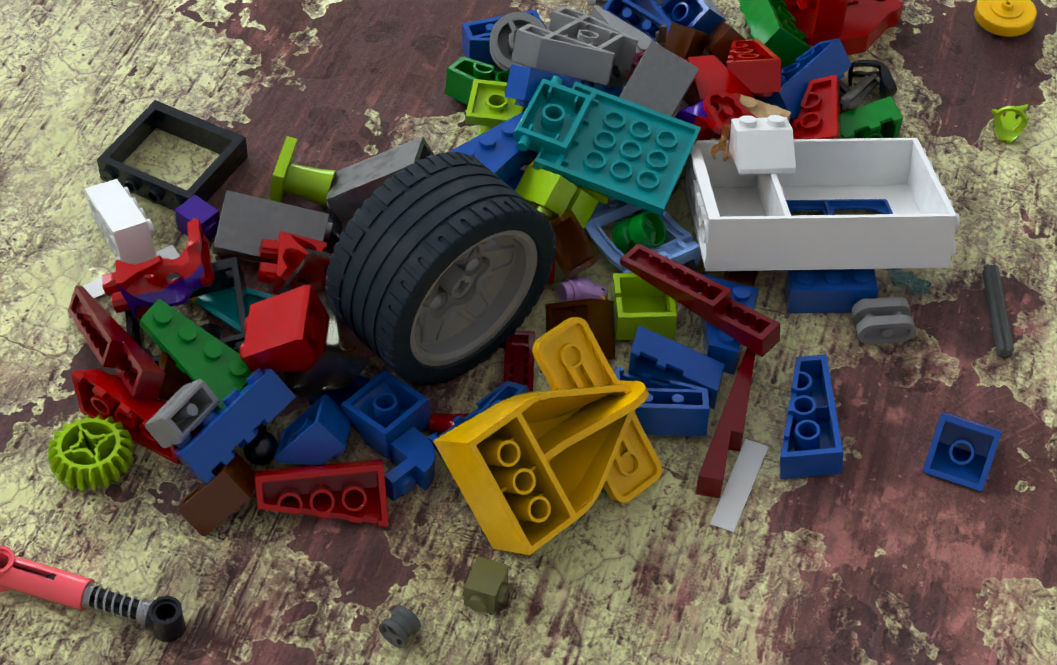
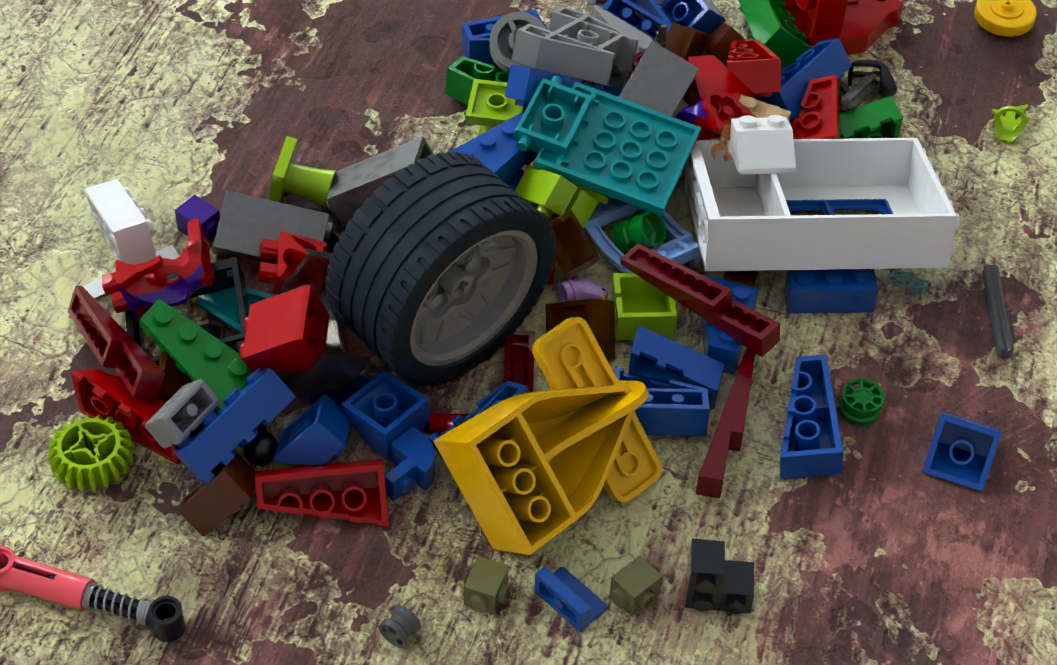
(228, 144): black window -> none
(569, 597): none -> blue panel
(635, 586): none -> olive brick
(717, 582): none -> black brick
(739, 485): white sticker -> none
(861, 403): none -> green wheel
(883, 320): light grey brick -> none

